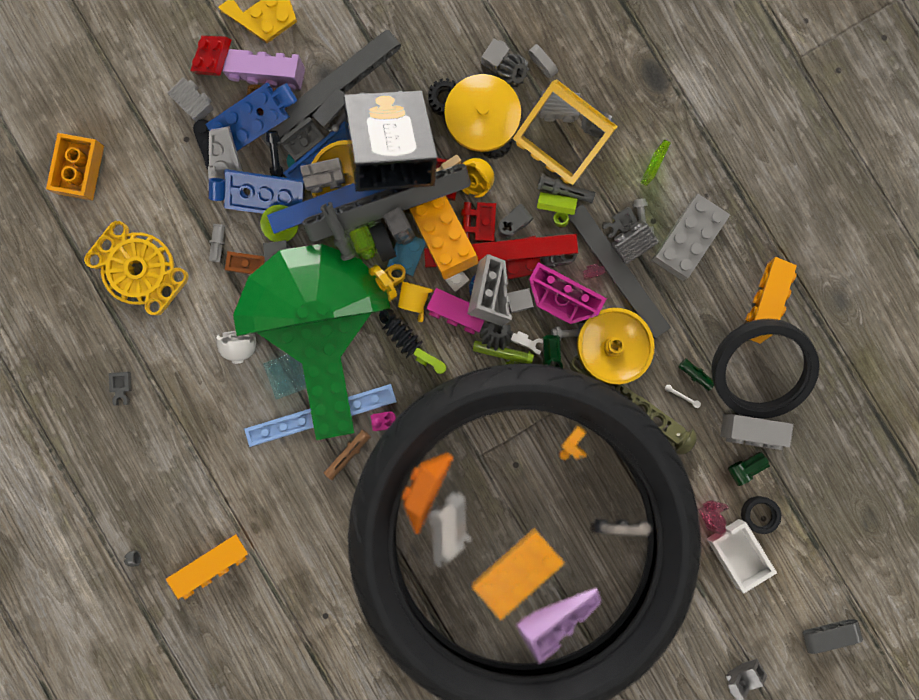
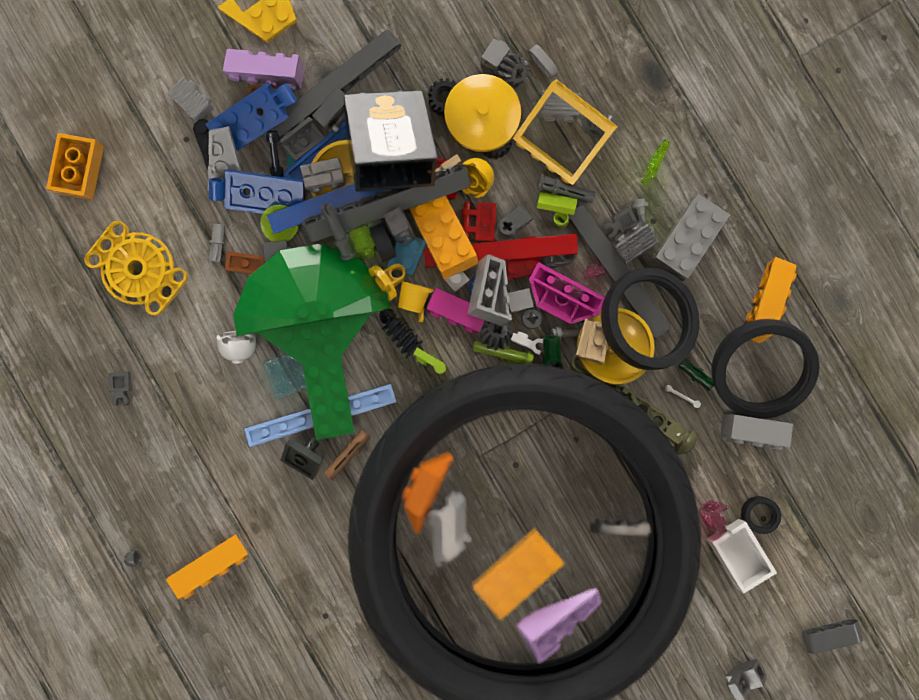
(210, 55): red plate -> none
(302, 457): none -> pearl dark grey tile
(382, 421): dark pink piece -> none
(528, 319): none -> dark grey wheel
(570, 445): light orange piece -> none
(592, 342): none -> tan plate
(687, 306): none -> black tyre
(745, 470): dark green piece -> none

